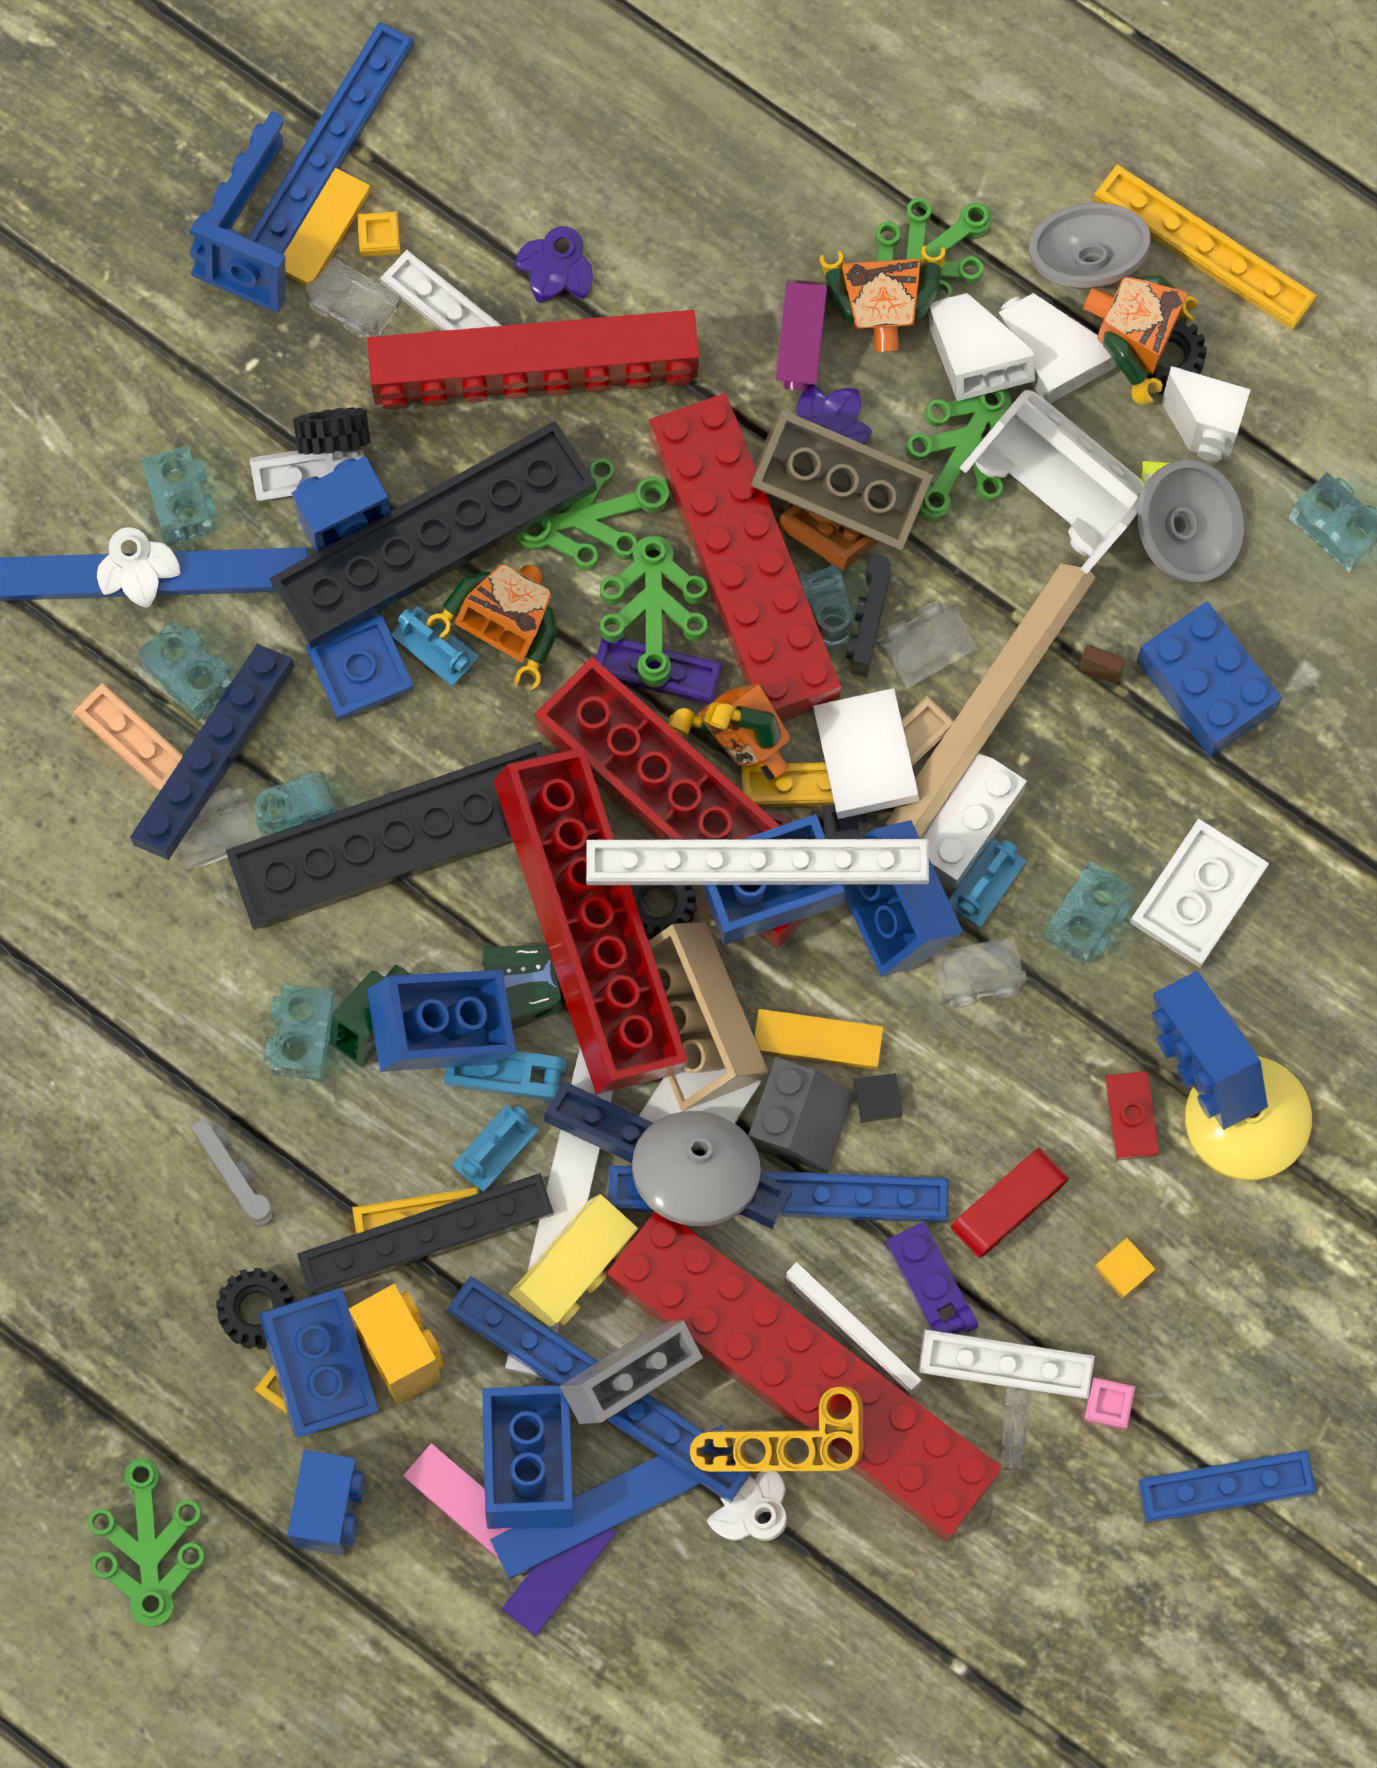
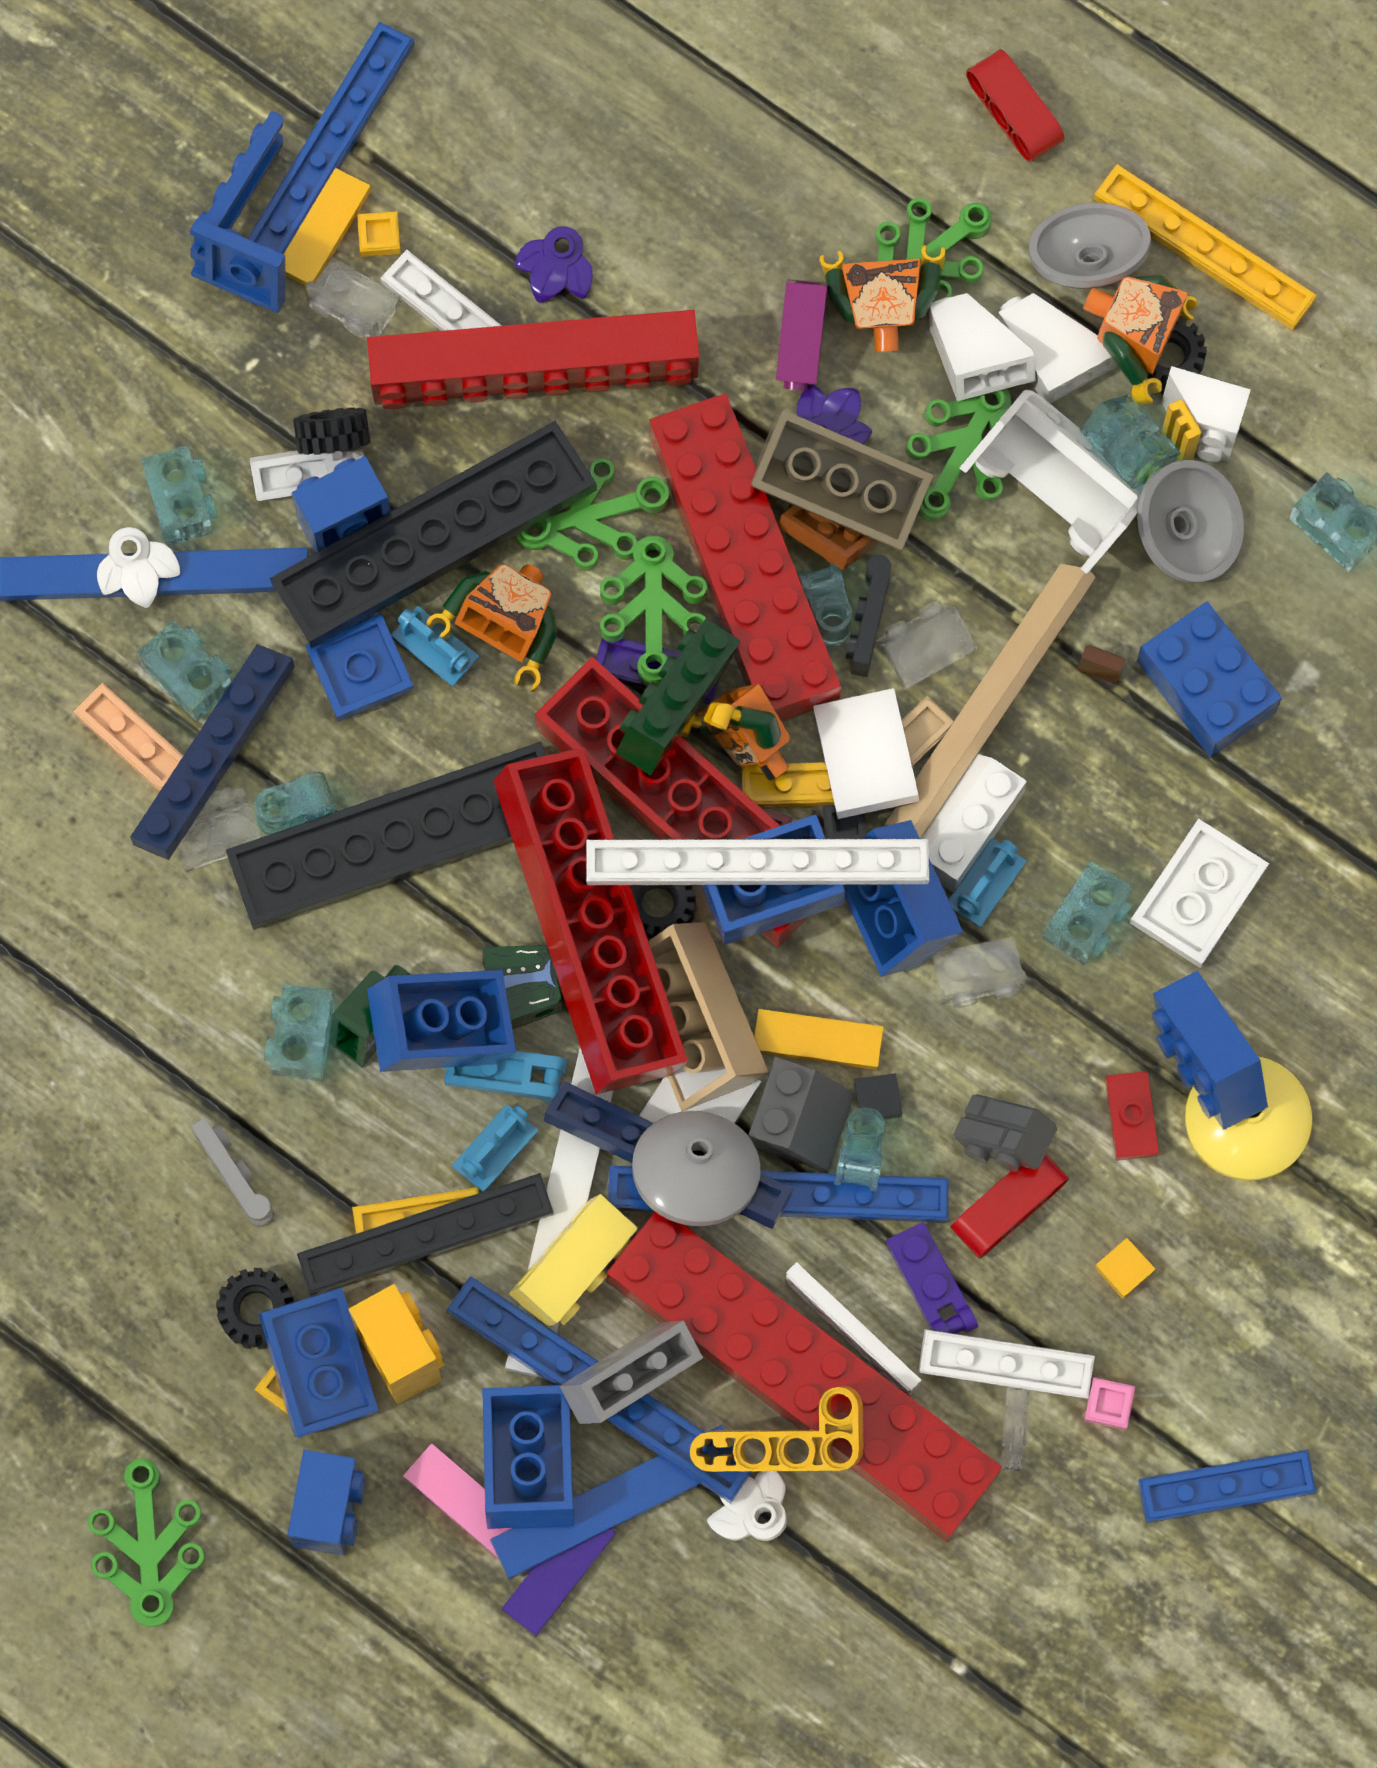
(677, 697): none -> dark green brick
(861, 1155): none -> clear light blue piece
(1004, 1132): none -> dark grey brick
(1015, 105): none -> red beam
(1129, 440): none -> clear light blue brick
(1182, 437): none -> yellow tile

